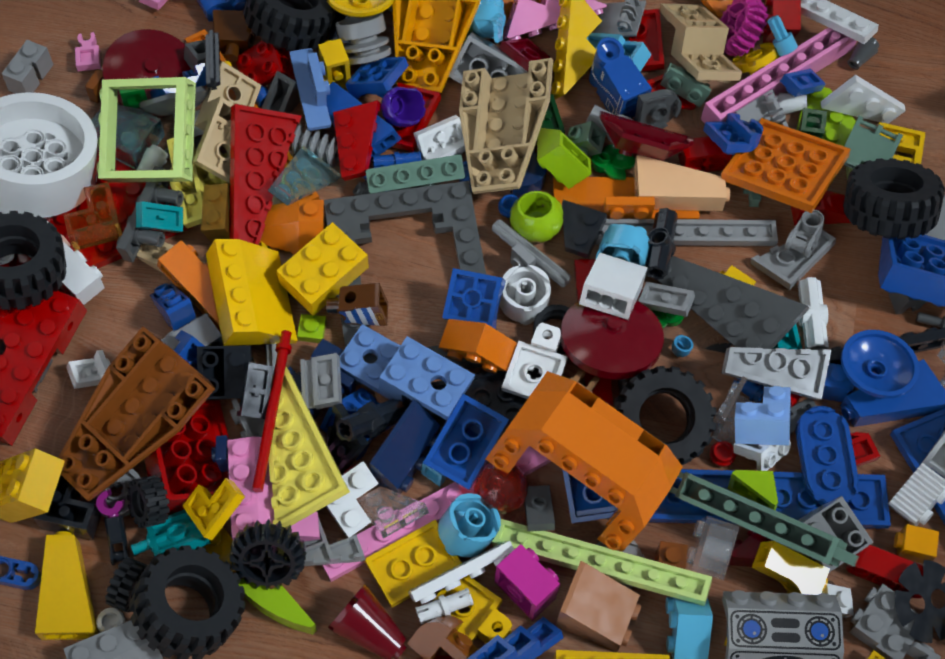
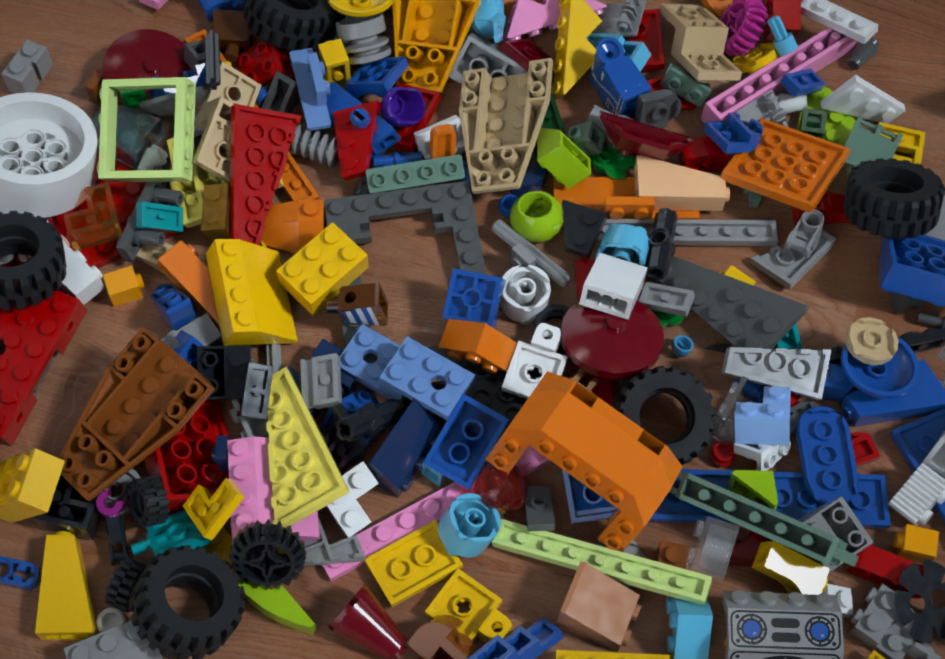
(88, 54): bright pink plate -> none
(88, 371): white bracket -> none
(123, 285): none -> light orange brick
(283, 348): red bar -> none
(302, 177): clear light blue wing -> none
(311, 328): lime plate -> none
(356, 122): none -> blue hinge
(391, 510): clear wing -> none
(442, 141): none -> orange piece
(444, 605): white pin -> none
(451, 578): white plate -> none
(527, 581): dark pink brick -> none
(816, 318): white piece -> none
(871, 341): none -> tan tile

